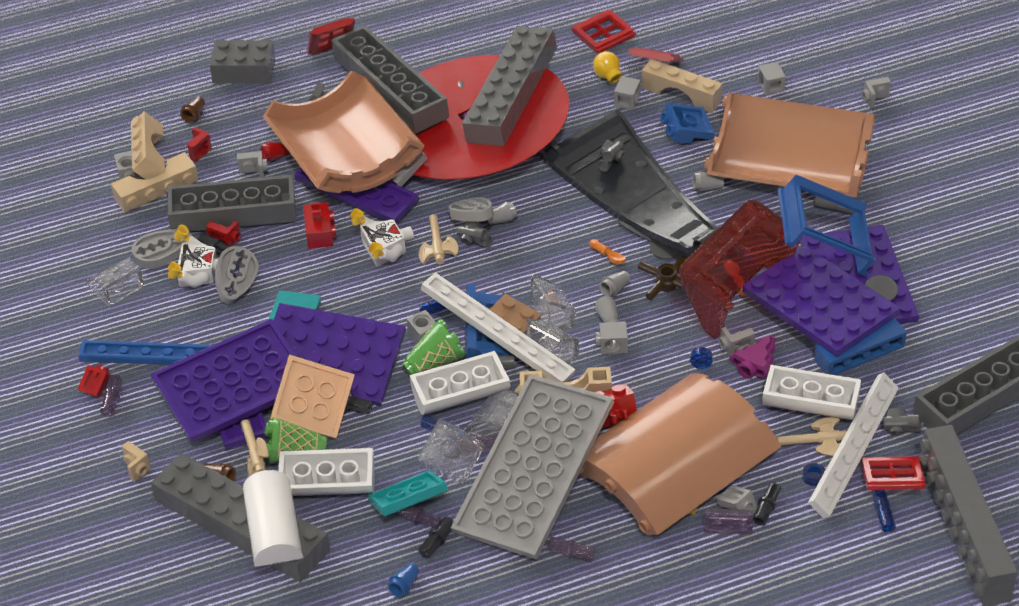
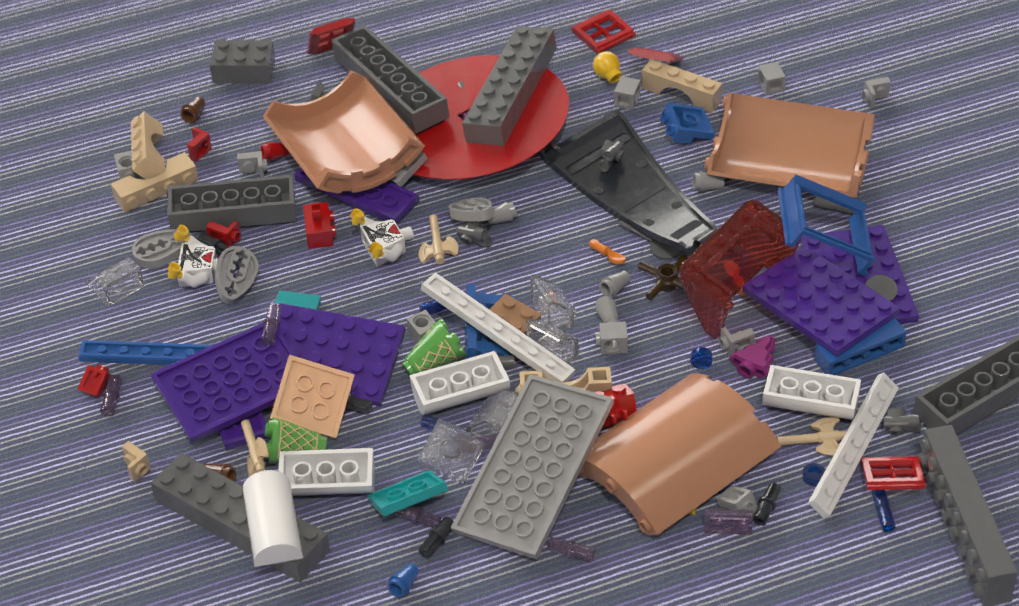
(271, 324): none -> clear purple axle

